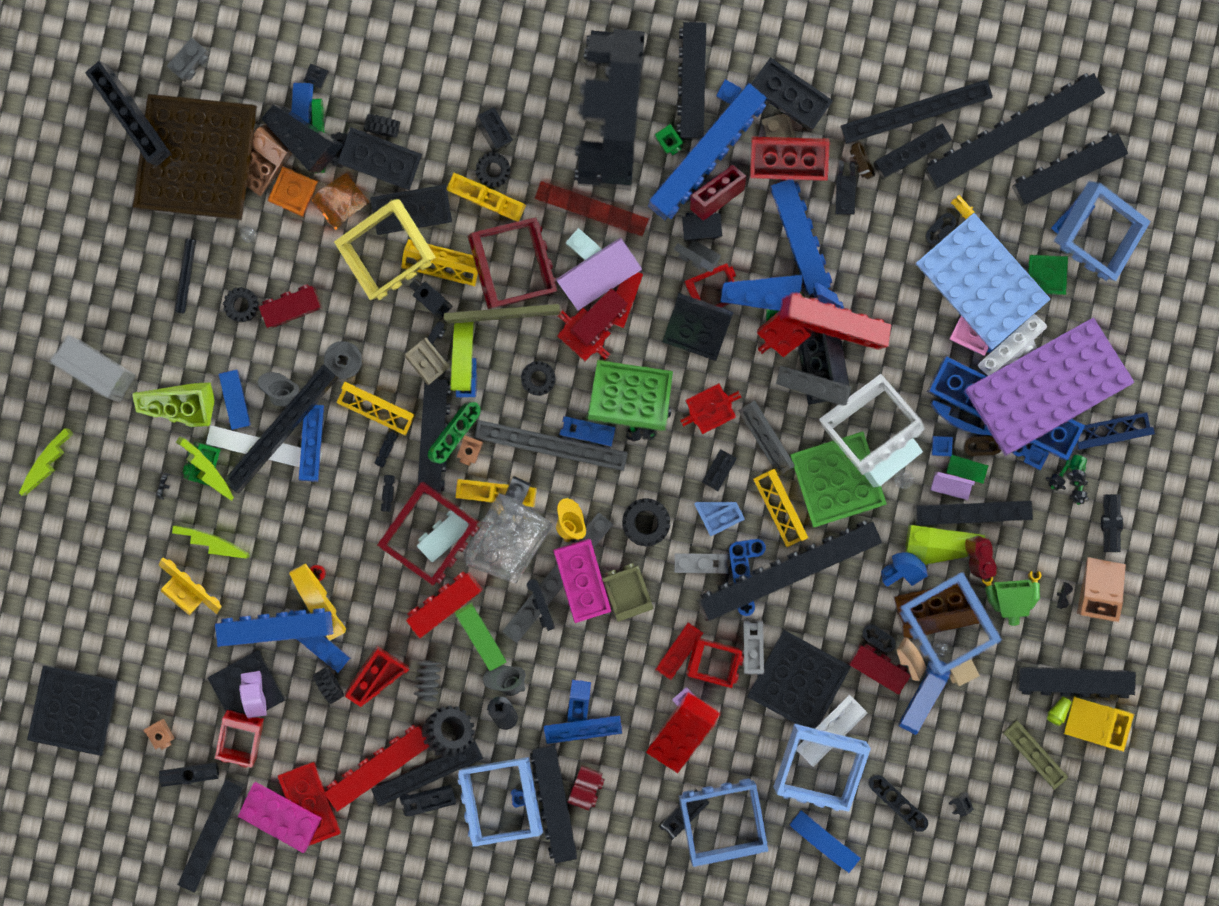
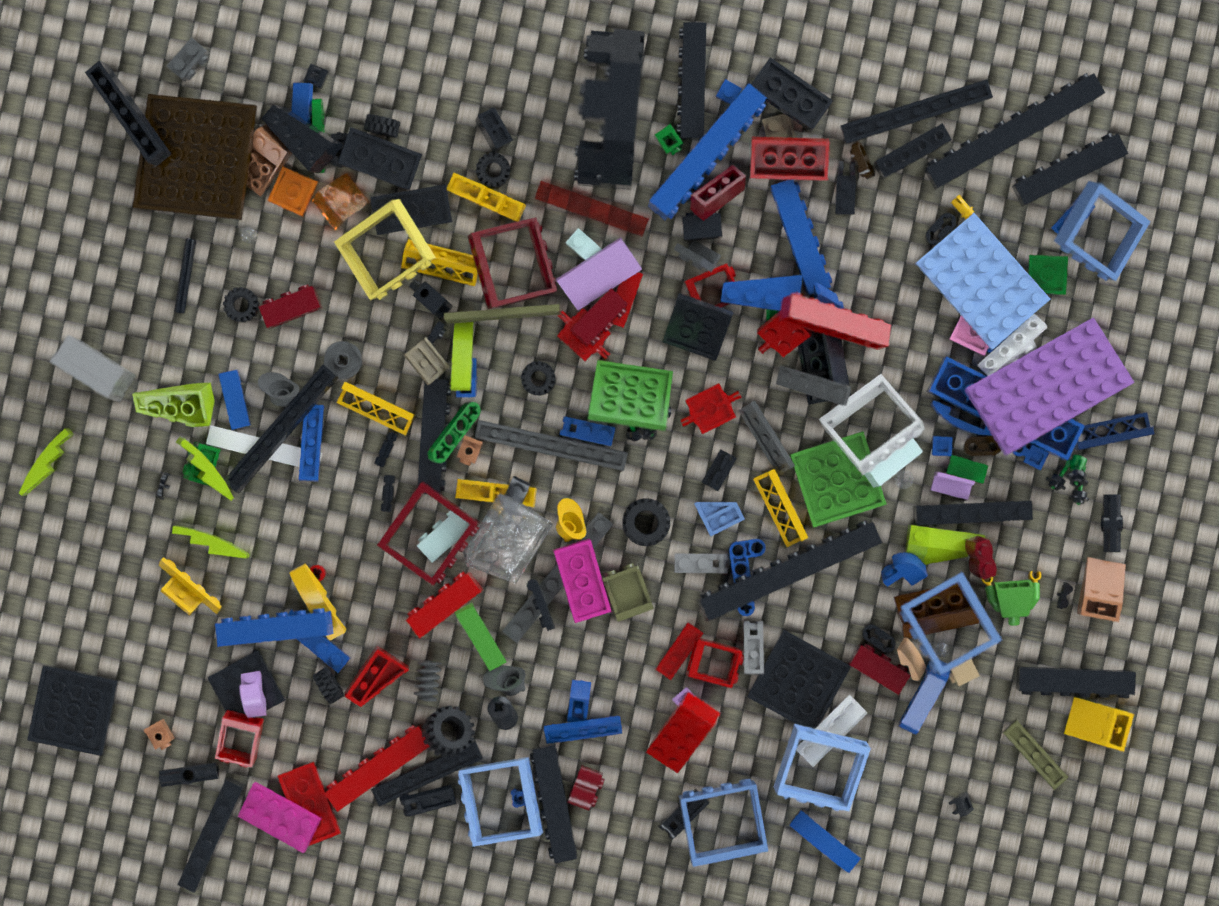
(898, 802): black beam -> none
(1059, 711): lime cone -> none

